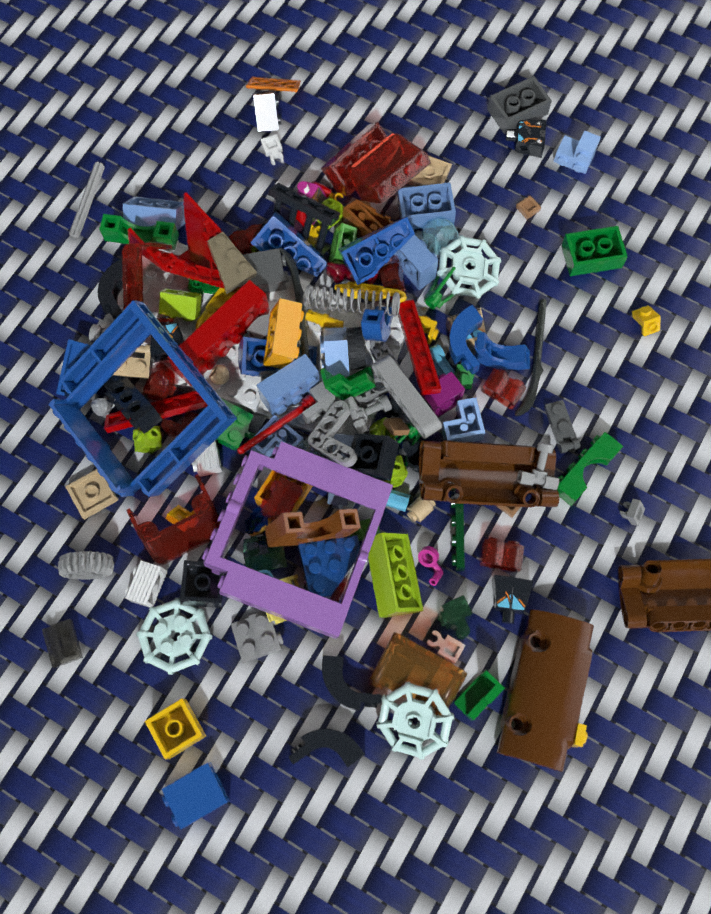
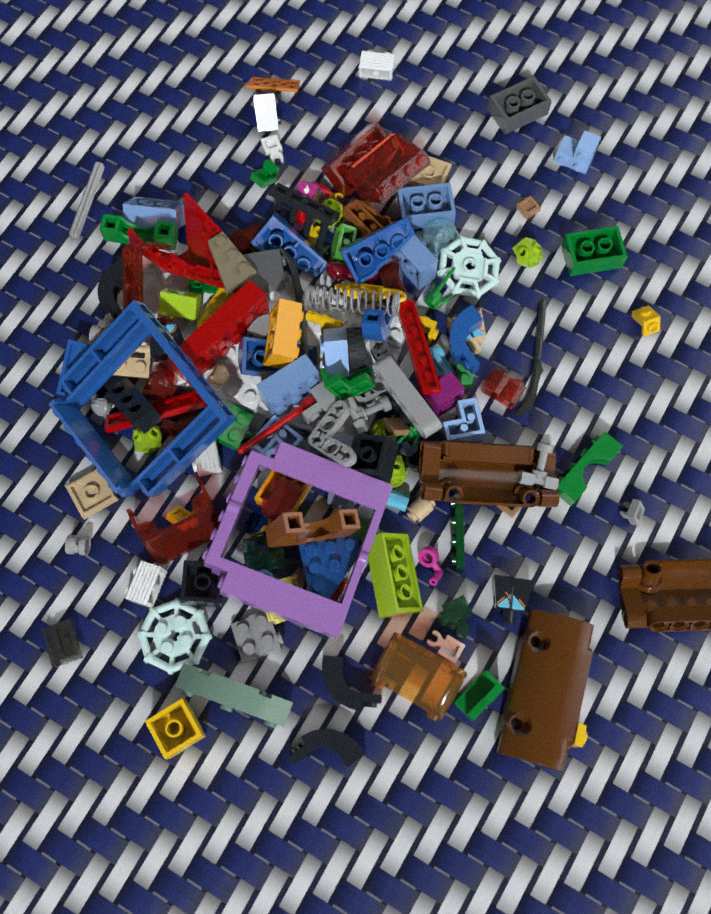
(77, 545): none -> light grey wheel
(85, 565): light grey gear -> none
(194, 795): blue brick -> none
(233, 695): none -> sand green brick
(265, 175): none -> green bracket
(376, 65): none -> white brick
(421, 710): light aqua plate -> none
(501, 356): blue arch -> none
(502, 555): clear red brick -> none
(528, 252): none -> lime brick
(529, 137): black torso -> none
(561, 426): dark grey plate -> none

